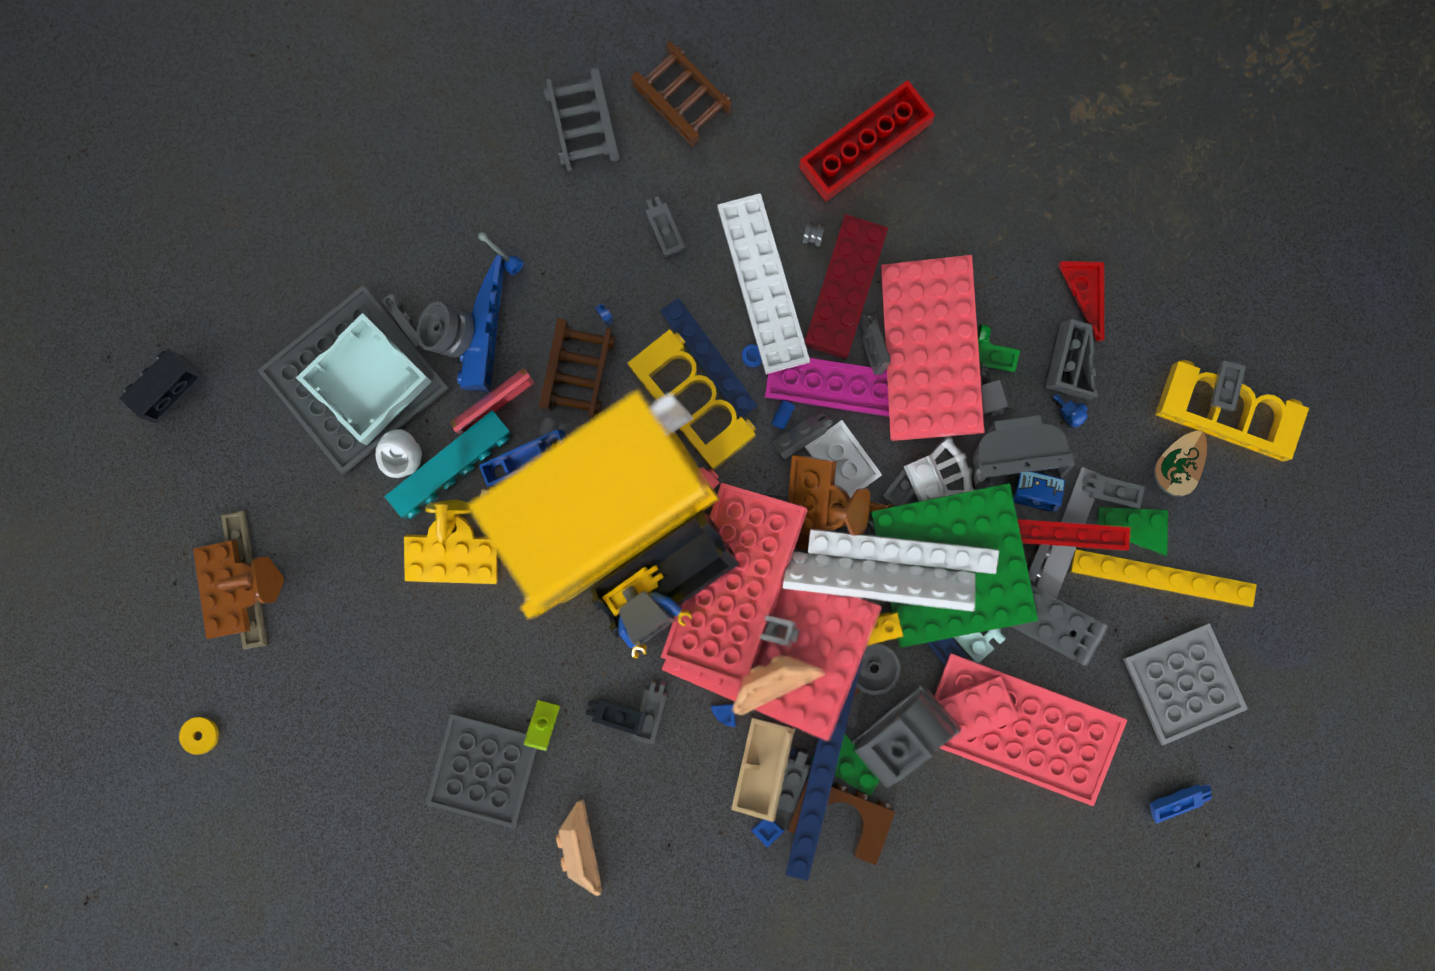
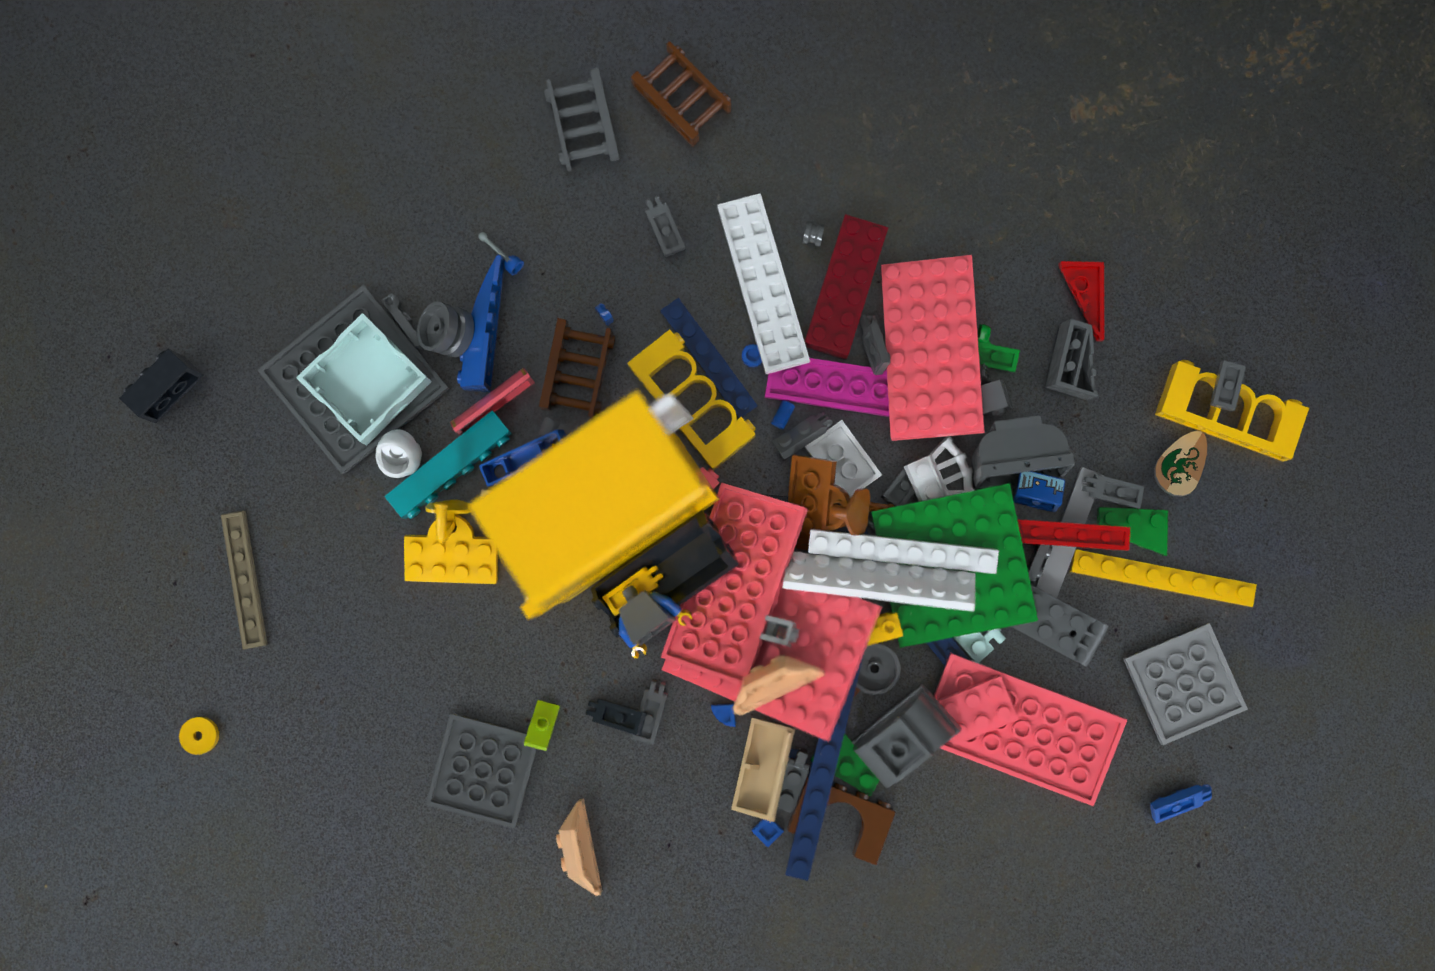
(227, 584): dark orange plate -> none
(866, 141): red brick -> none
(1072, 413): blue piece -> none

